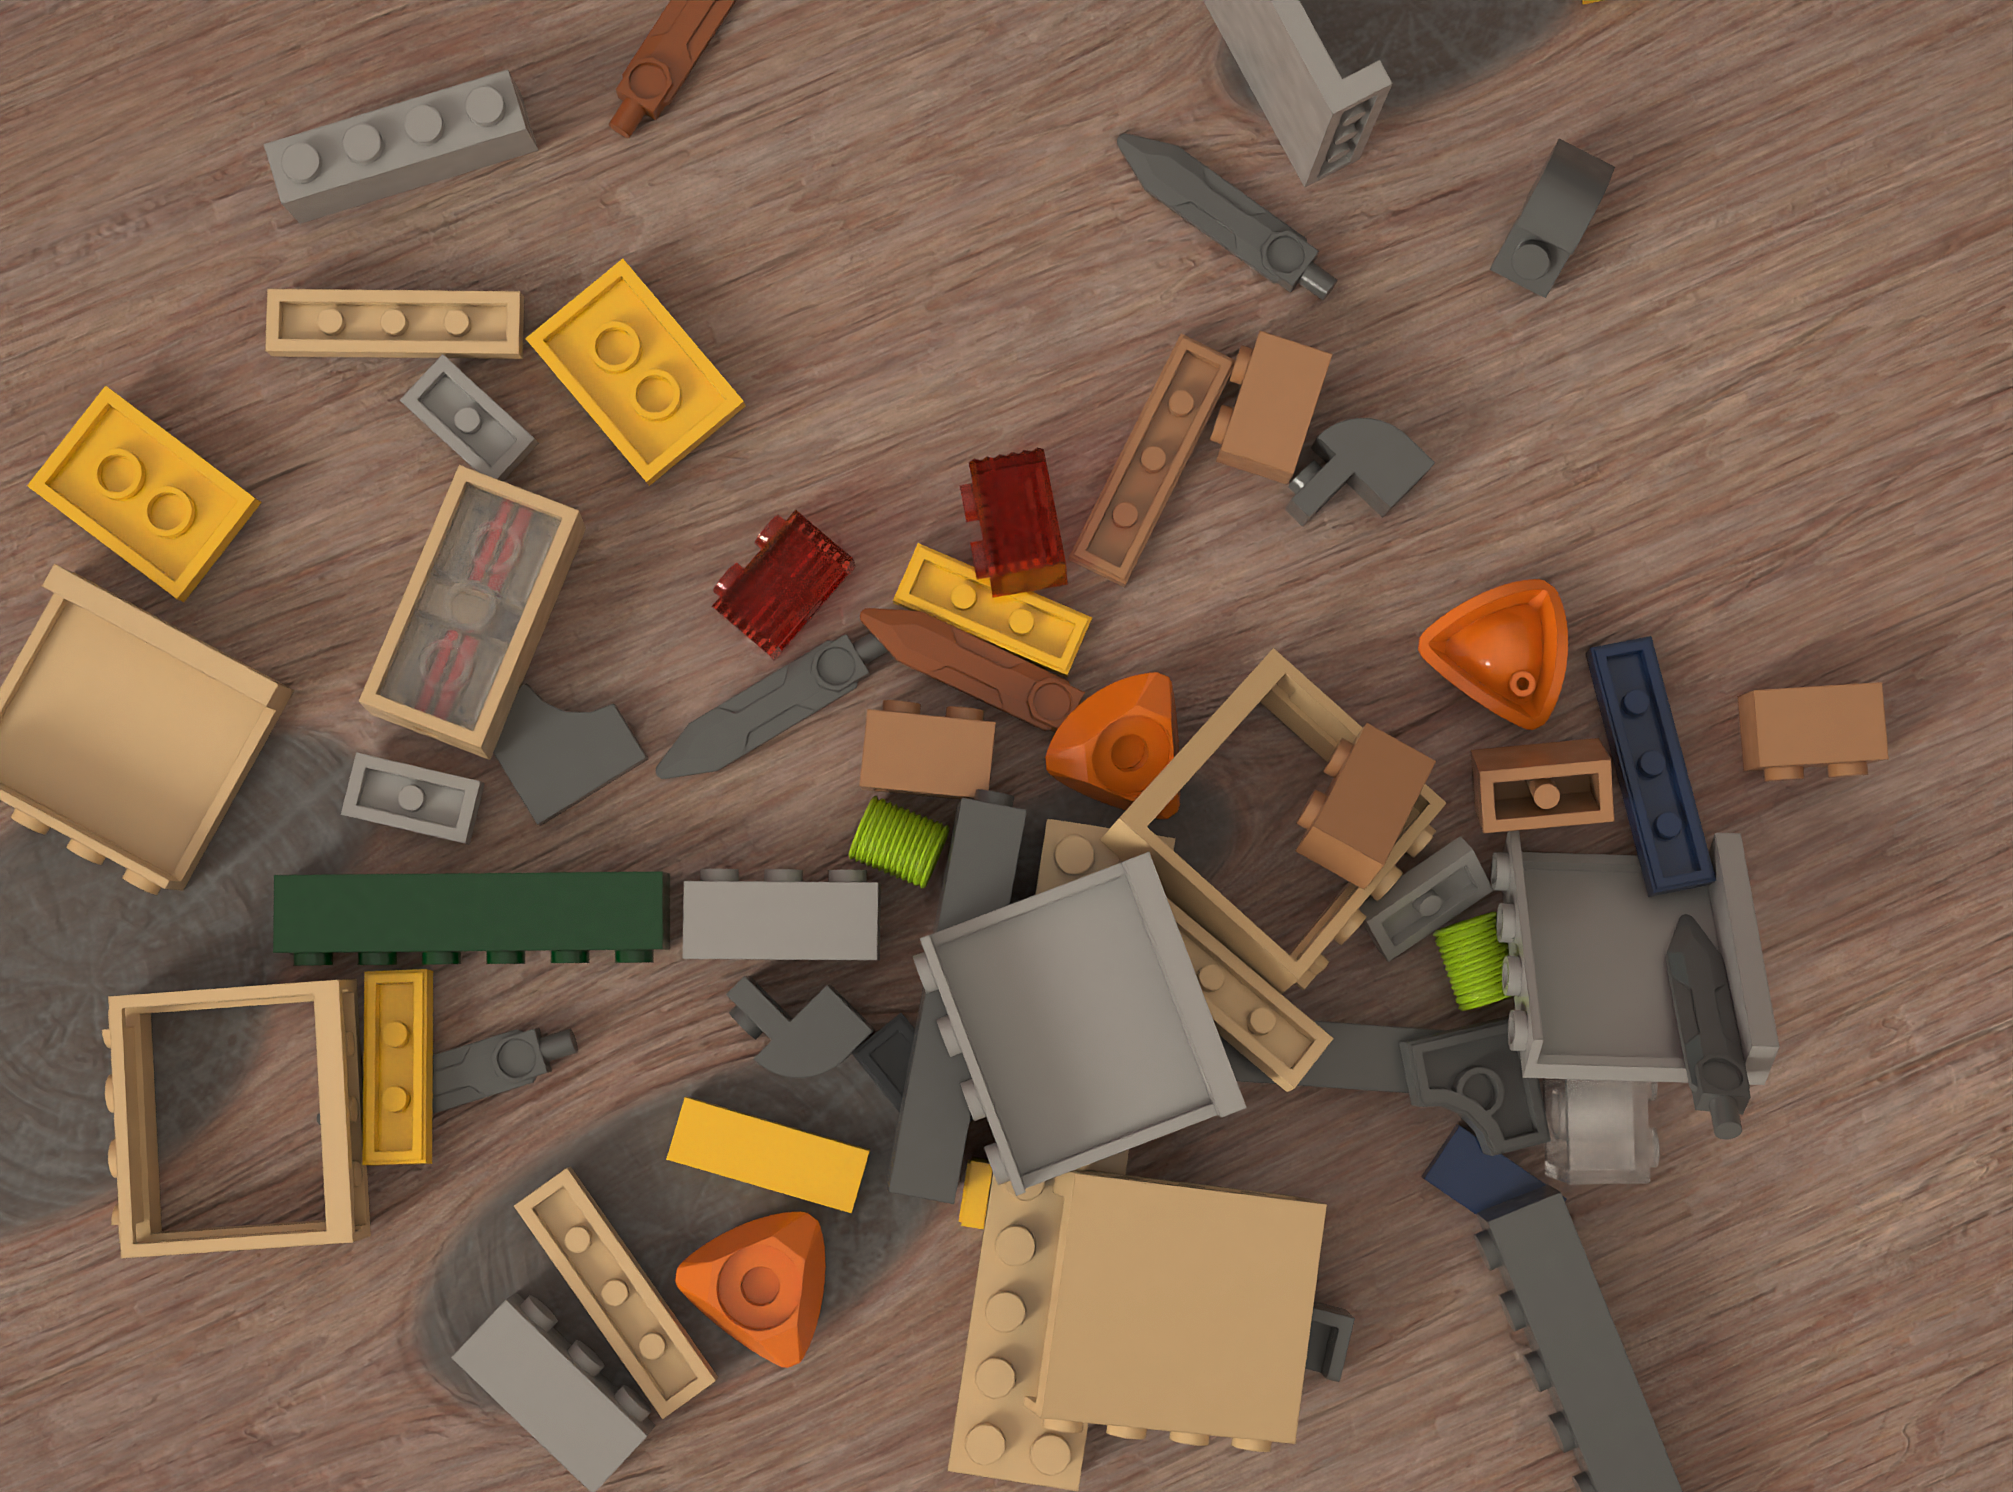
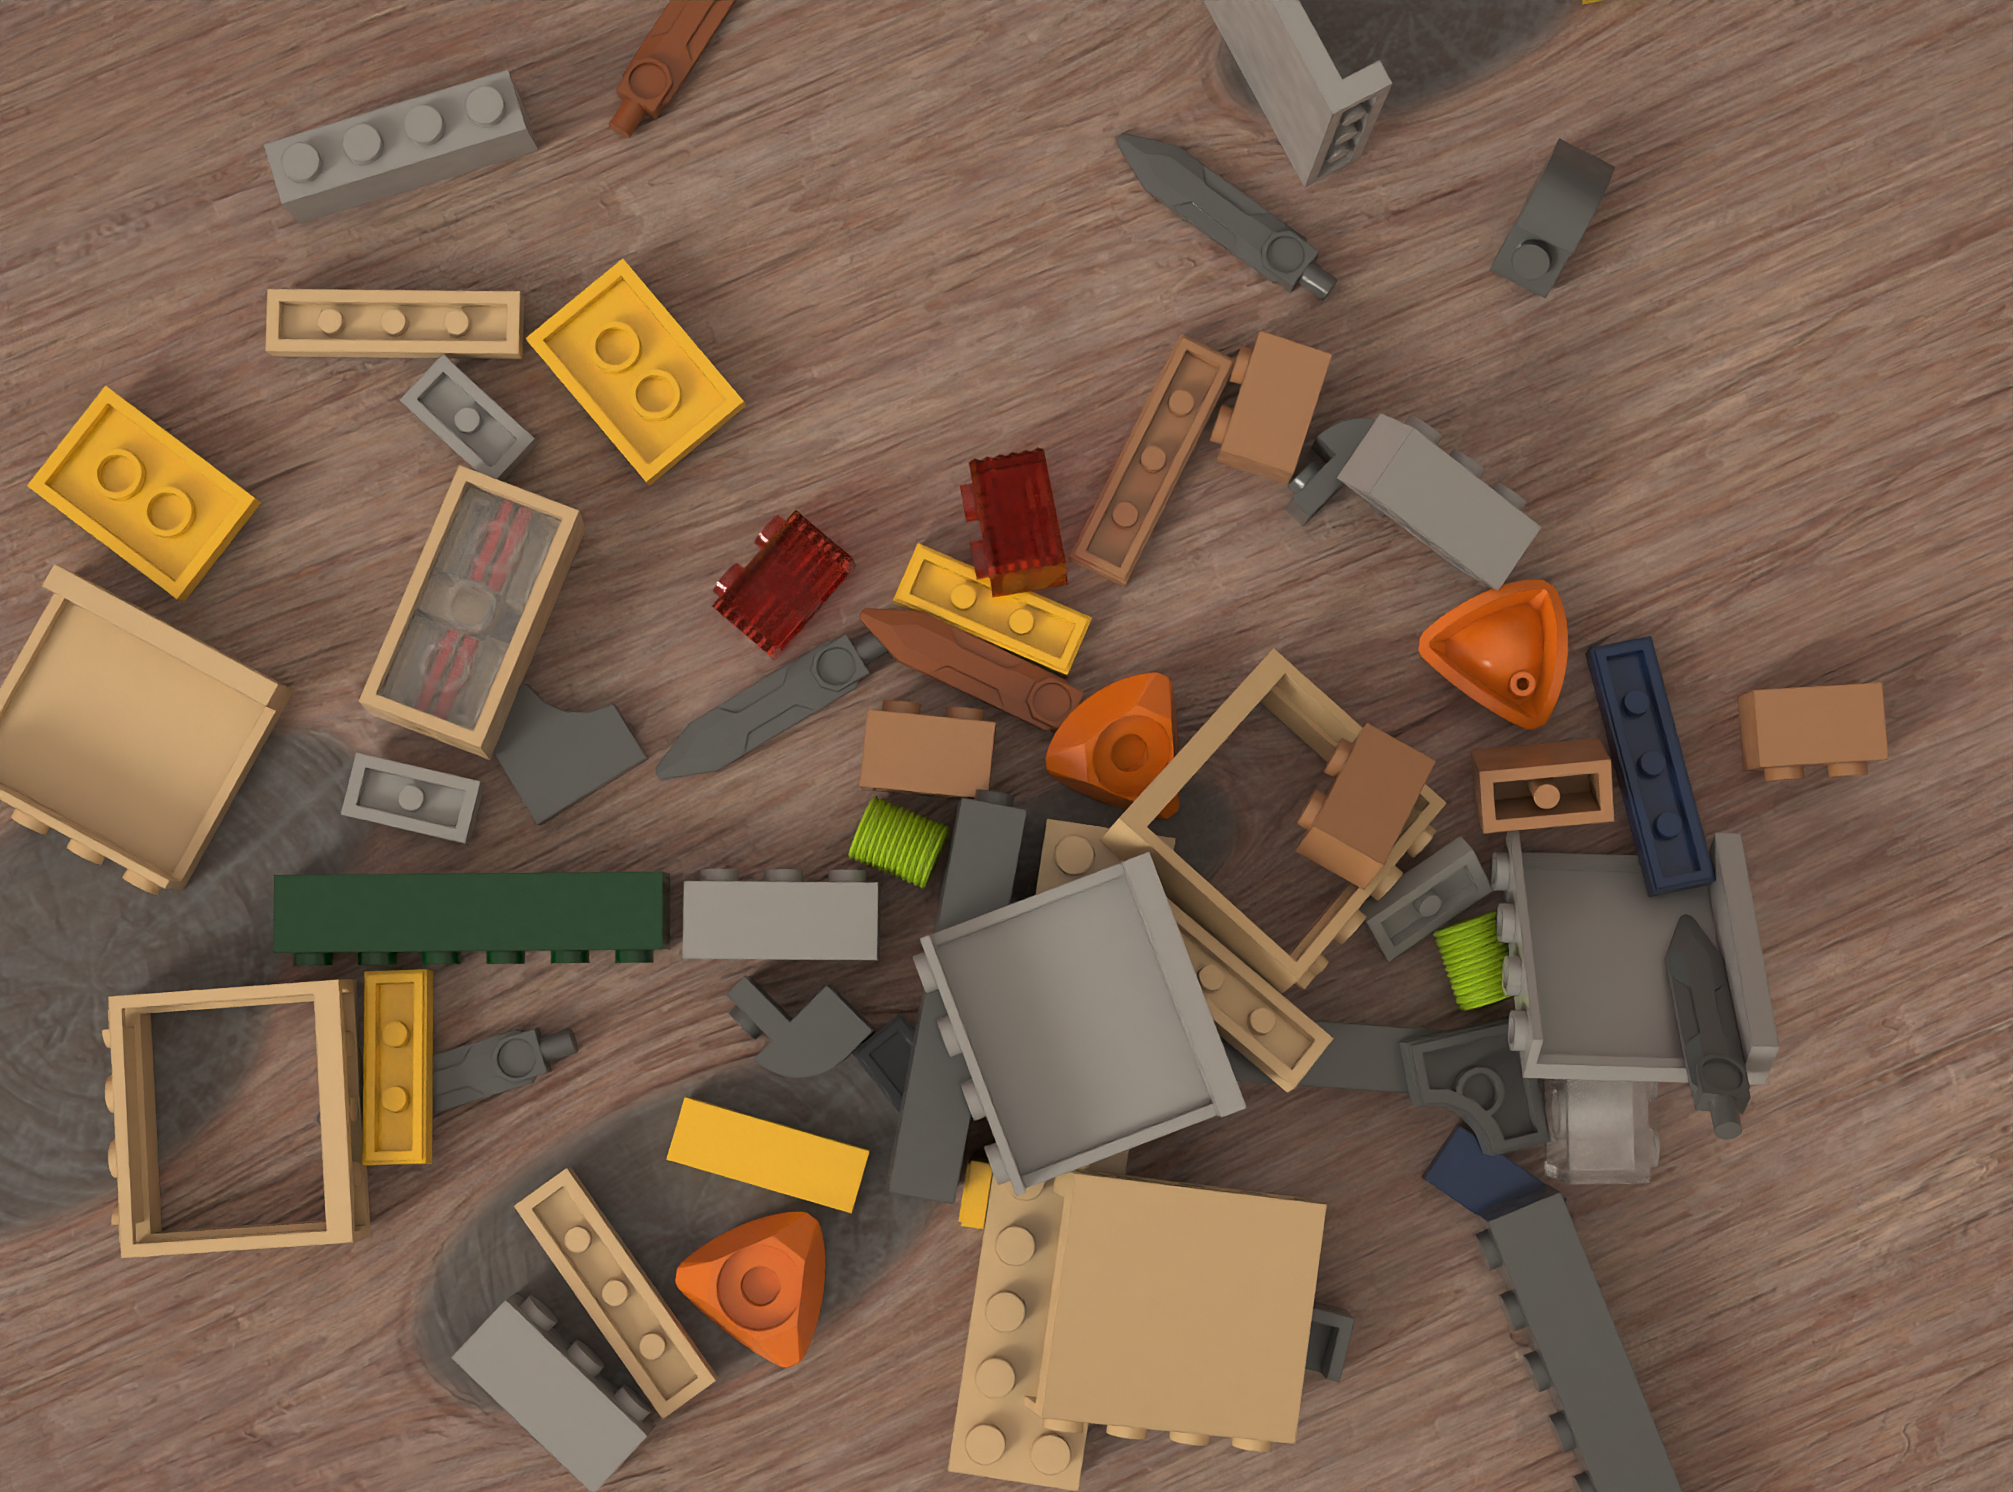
(1441, 498): none -> light grey brick

